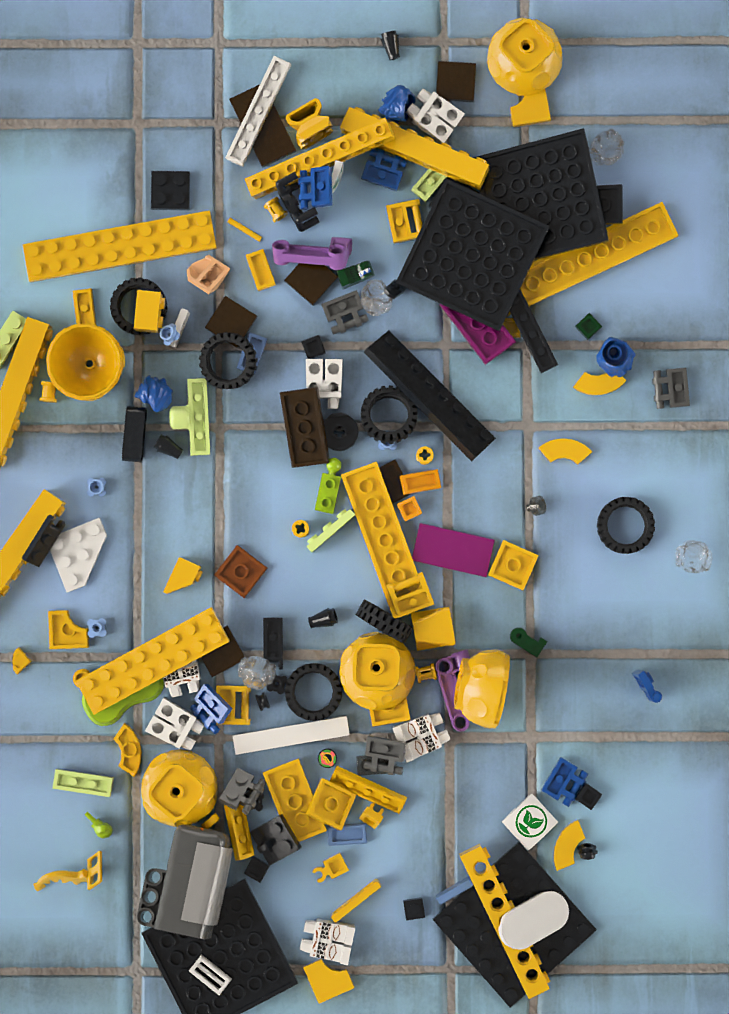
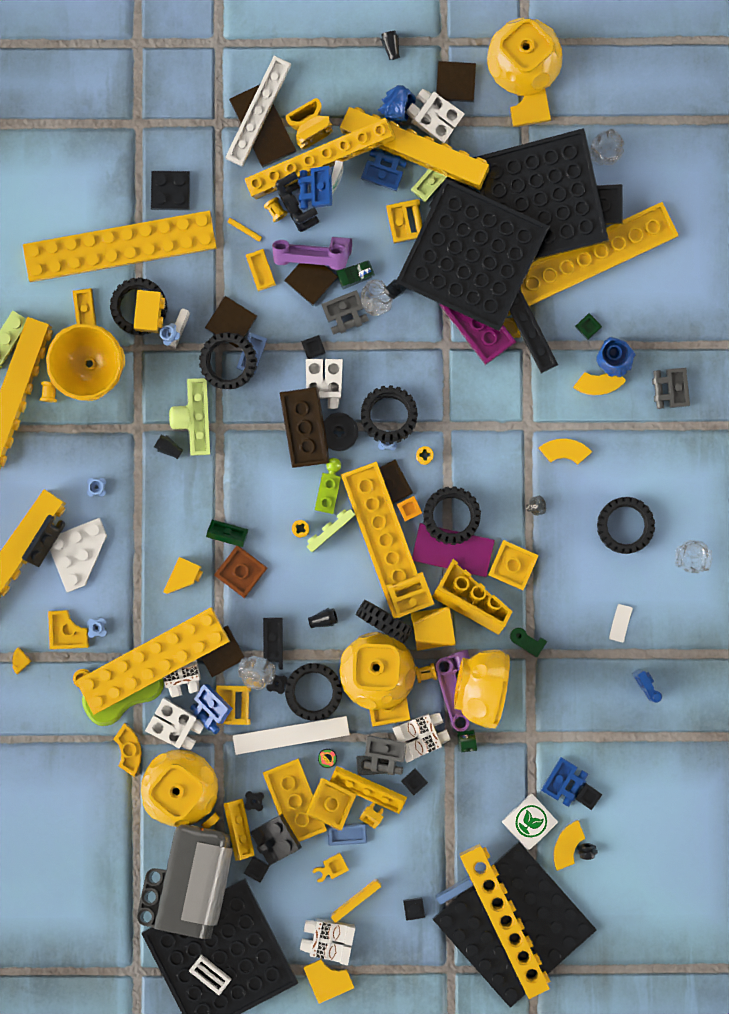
(75, 877): yellow piece -> none
(83, 782): yellowish green plate -> none
(102, 829): lime piece -> none
(134, 434): black beam -> none
(155, 393): blue hair -> none
(207, 274): light nougat slope -> none
(227, 533): none -> dark green plate
(237, 788): dark grey plate -> none
(262, 701): black bush -> none
(414, 781): none -> black plate
(420, 481): light orange tile -> none
(429, 395): black plate -> none
(452, 538): none -> black tyre
(466, 741): none -> dark green leg
(471, 599): none -> yellow wedge
(533, 920): white tile -> none
(620, 623): none -> white sticker

